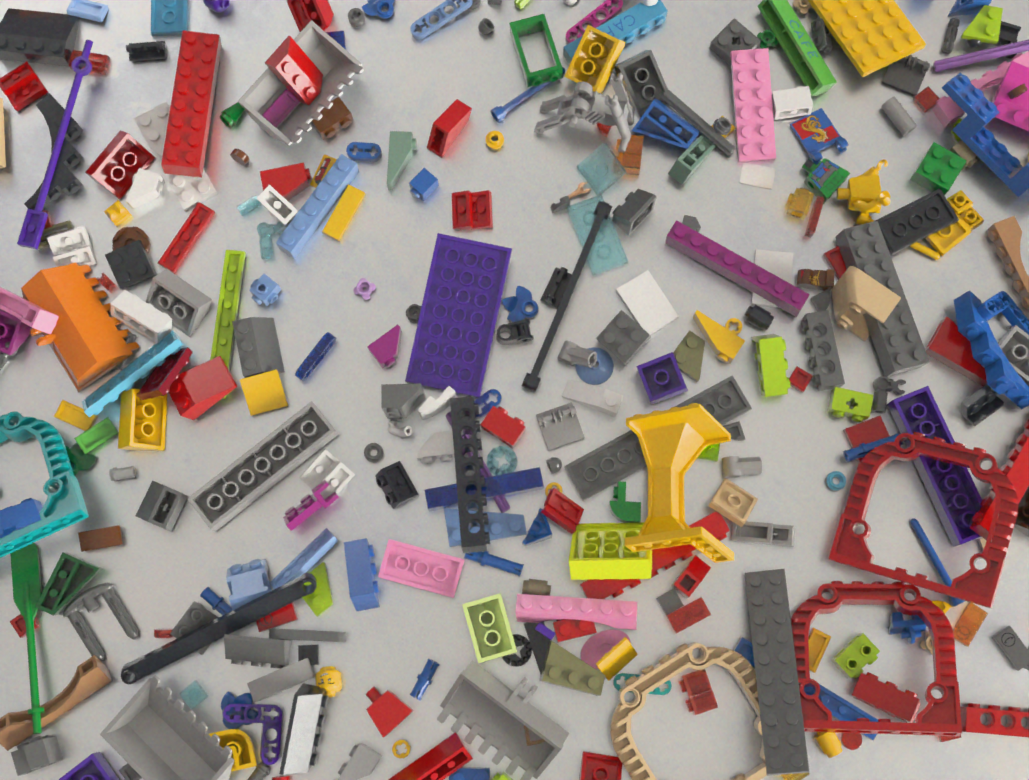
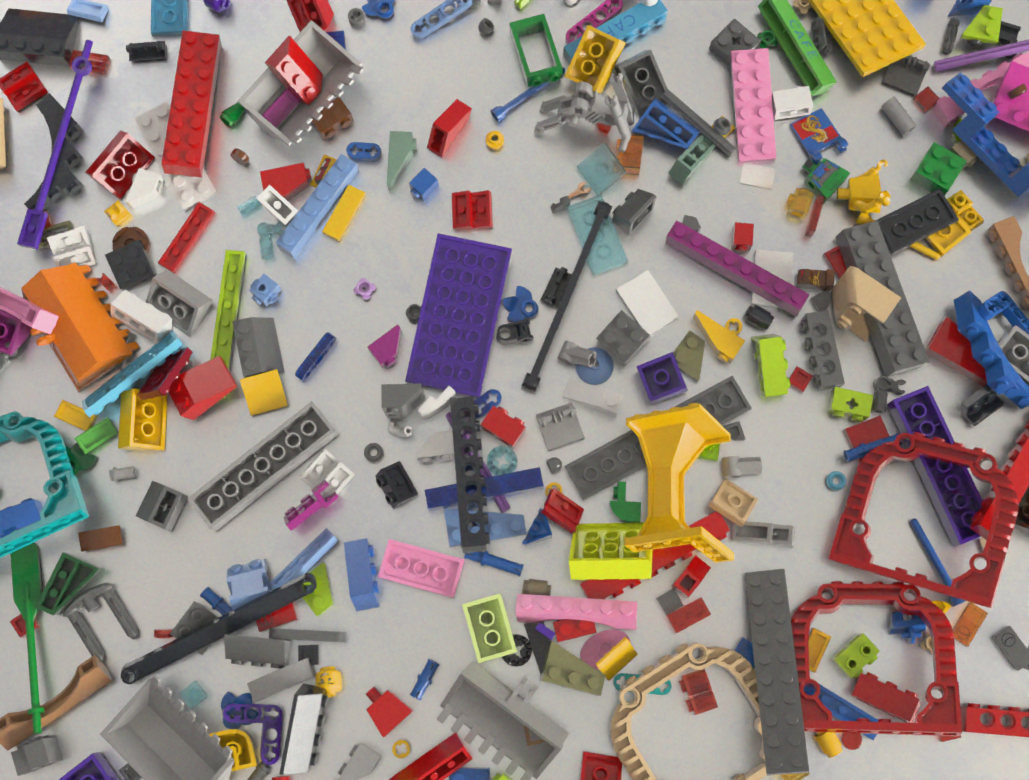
(742, 237): none -> red brick

